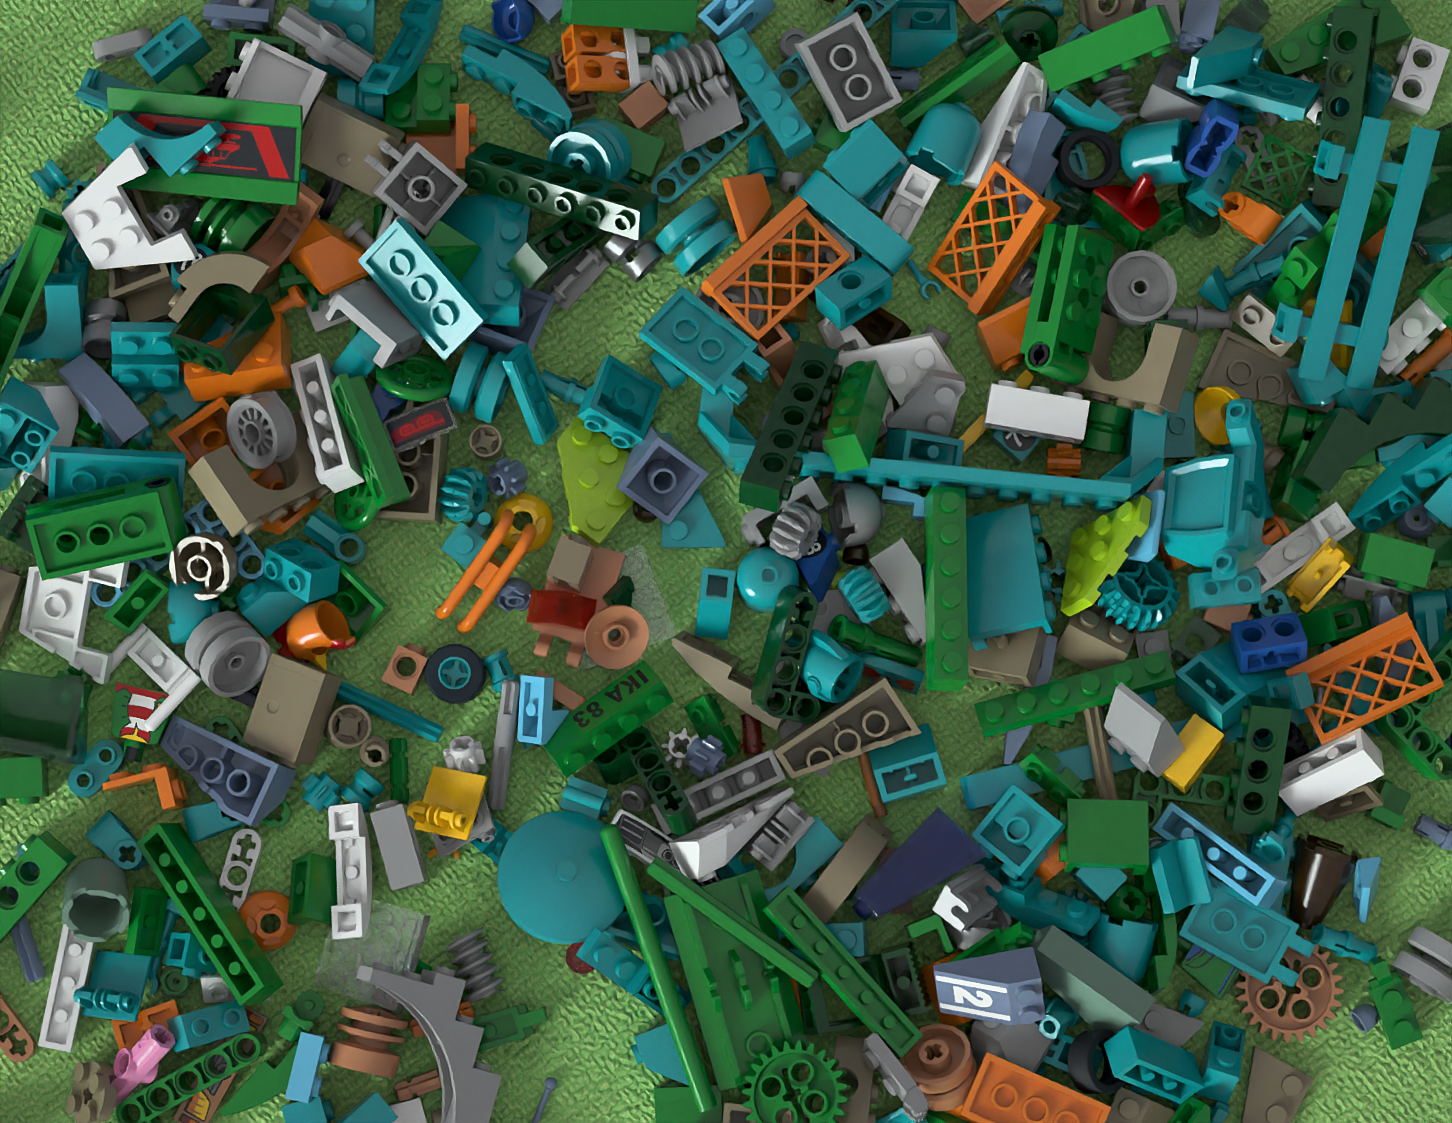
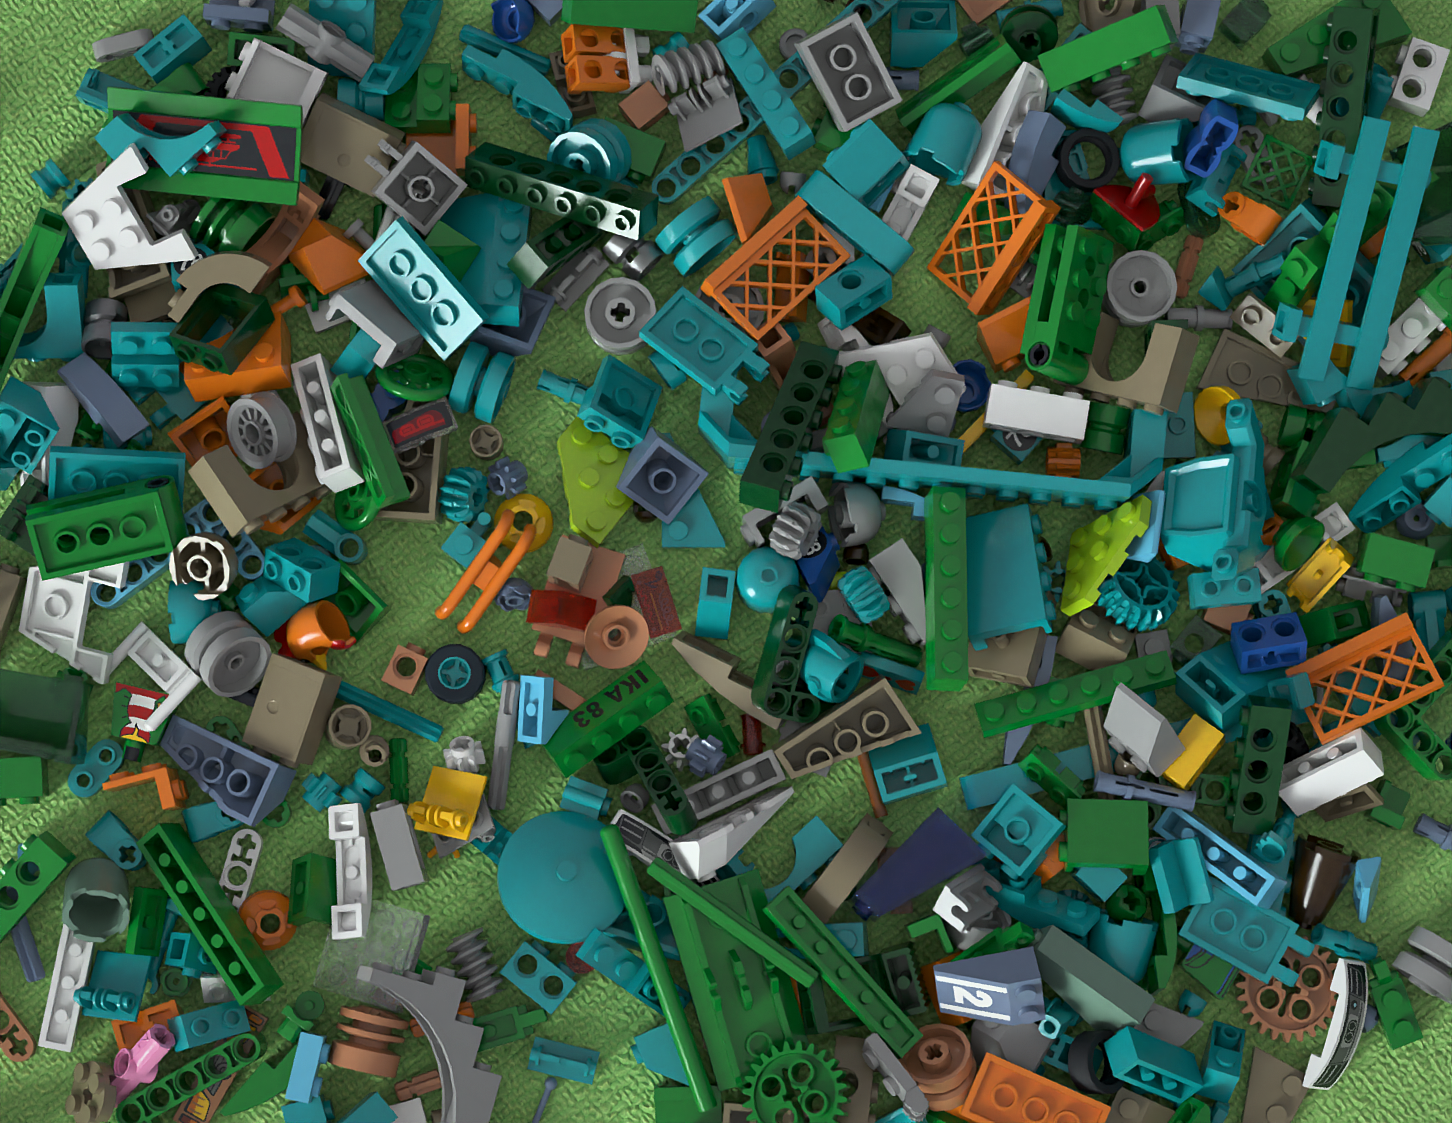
(138, 600): green slope -> none
(530, 393): teal tile -> none
(534, 983): none -> teal brick
(563, 1060): none -> teal hinge
(616, 297): none -> light grey wheel
(656, 602): none -> clear red tile
(779, 835): light grey hinge -> none
(922, 280): teal hand -> none
(976, 385): none -> blue hair
(1124, 765): none -> dark tan hinge
(1131, 788): none -> sand blue pin
(1187, 264): none -> nougat axle
(1226, 57): teal slope -> none
(1297, 541): none -> green piece
(1345, 1028): none -> slope

